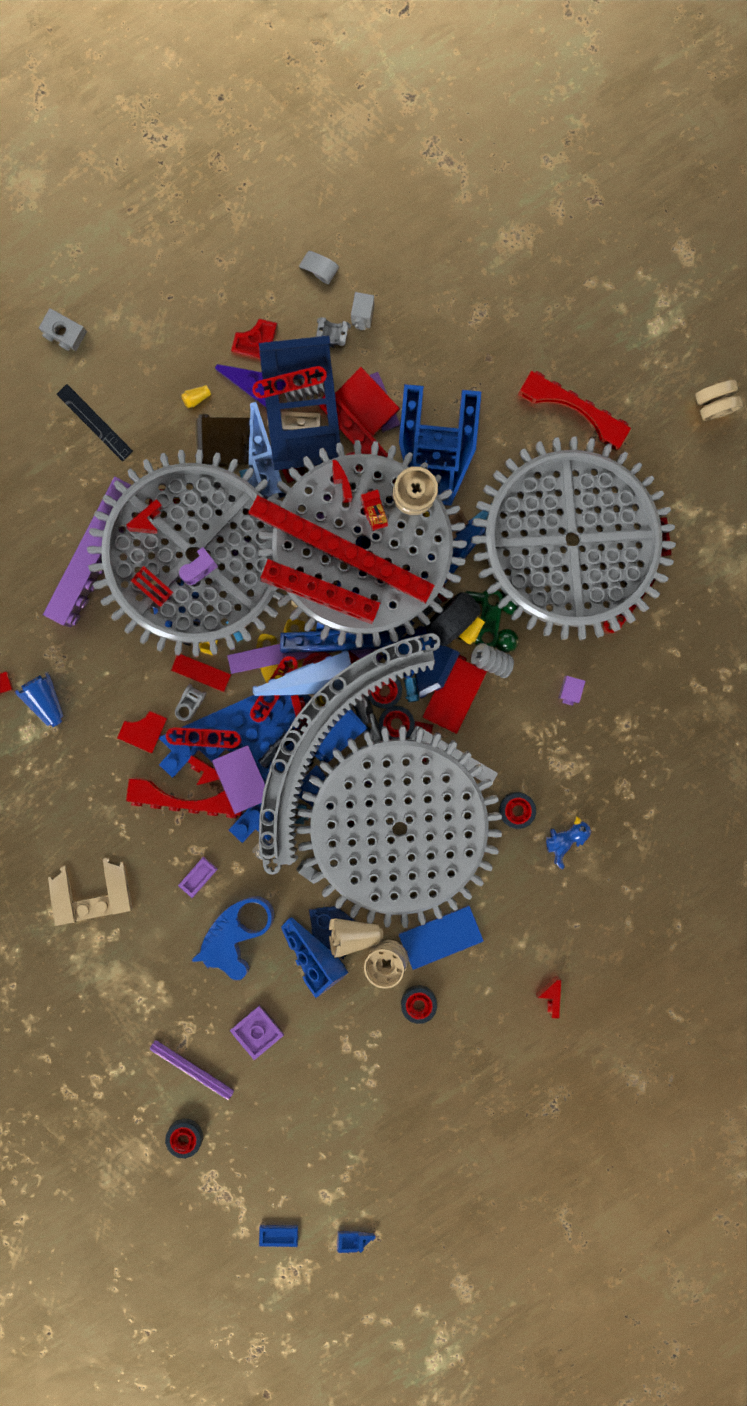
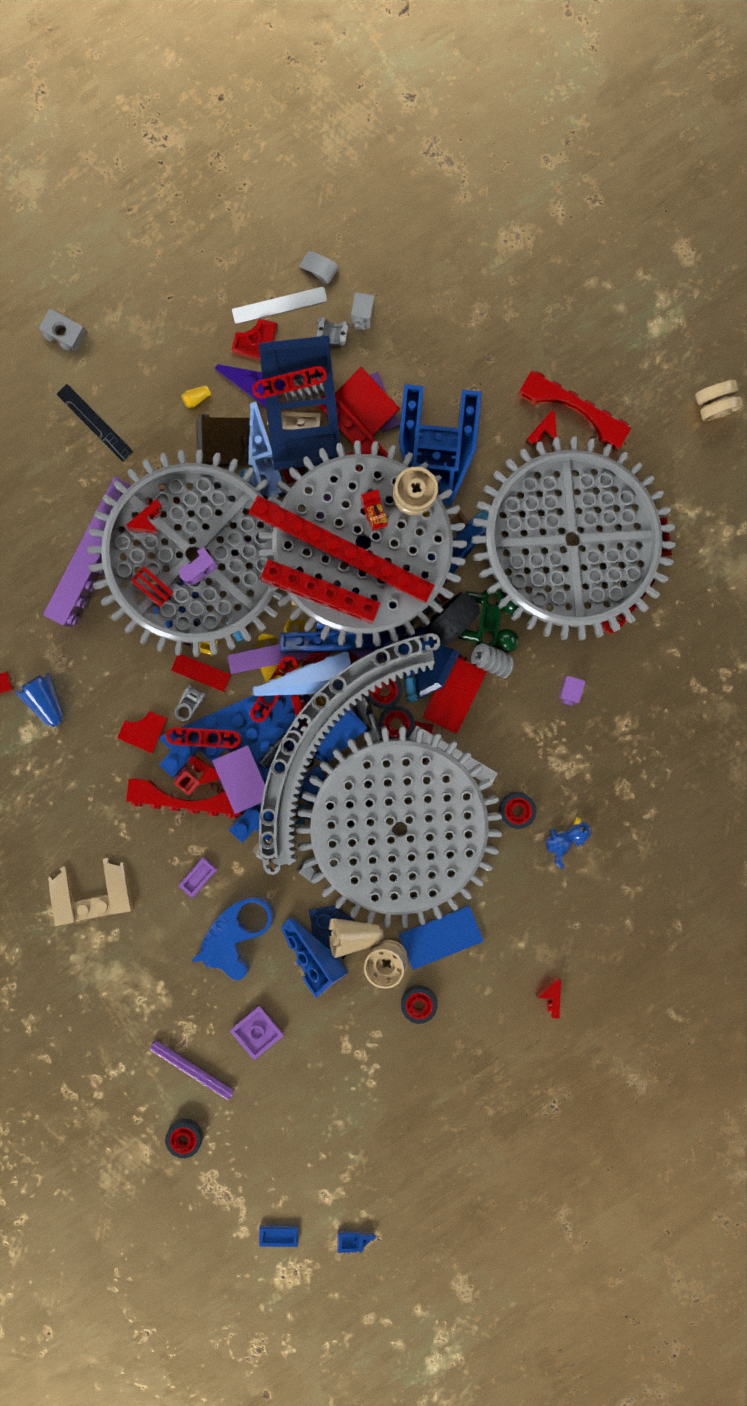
(186, 780): none -> red leg
(279, 305): none -> white sticker
(340, 477): red slope -> none
(472, 632): yellow cone -> none
(547, 426): none -> red slope

